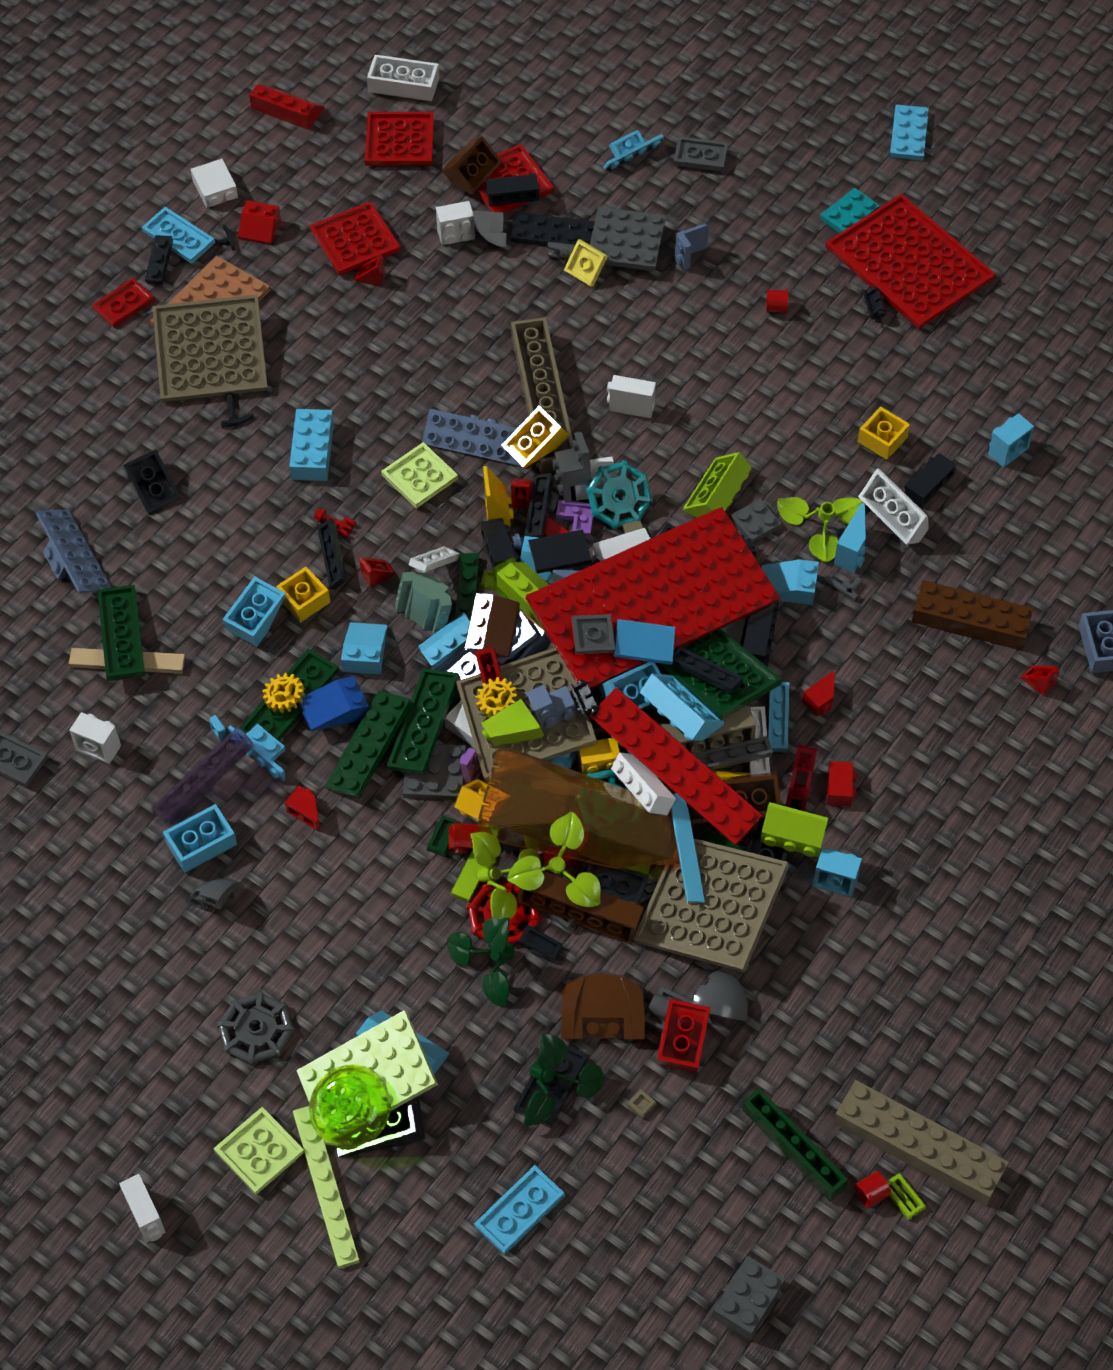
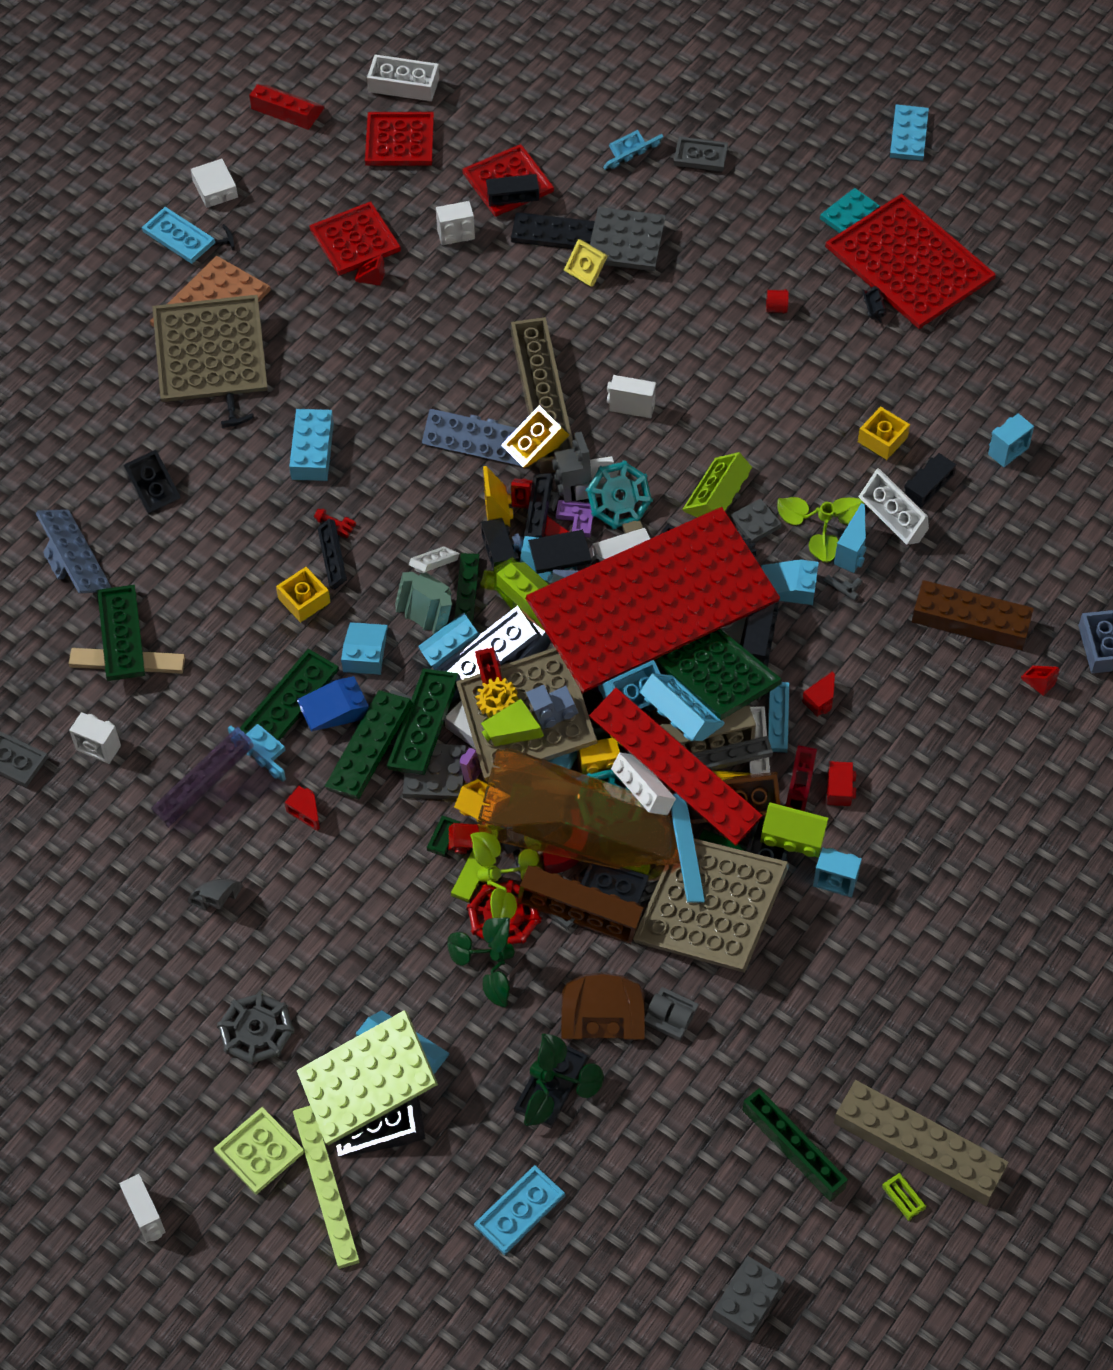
(123, 302): red tile -> none
(159, 259): black plate -> none
(200, 838): medium azure brick -> none
(218, 728): medium azure tile -> none
(254, 611): medium azure slope -> none
(259, 222): red slope -> none
(283, 693): yellow gear -> none
(369, 1114): clear neon green brick -> none
(375, 570): red slope -> none
(419, 475): yellowish green plate -> none
(472, 165): reddish brown slope -> none
(490, 226): dark grey brick -> none
(492, 624): reddish brown slope -> none
(528, 871): lime plant -> none
(540, 943): black tile -> none
(560, 250): dark grey hinge -> none
(580, 693): black hinge -> none
(593, 634): dark grey plate -> none
(641, 1104): dark tan tile -> none
(644, 641): dark azure tile -> none
(683, 1035): red slope -> none
(689, 242): sand blue bracket -> none
(706, 670): black plate -> none
(723, 995): dark grey brick -> none
(872, 1189): red piece -> none

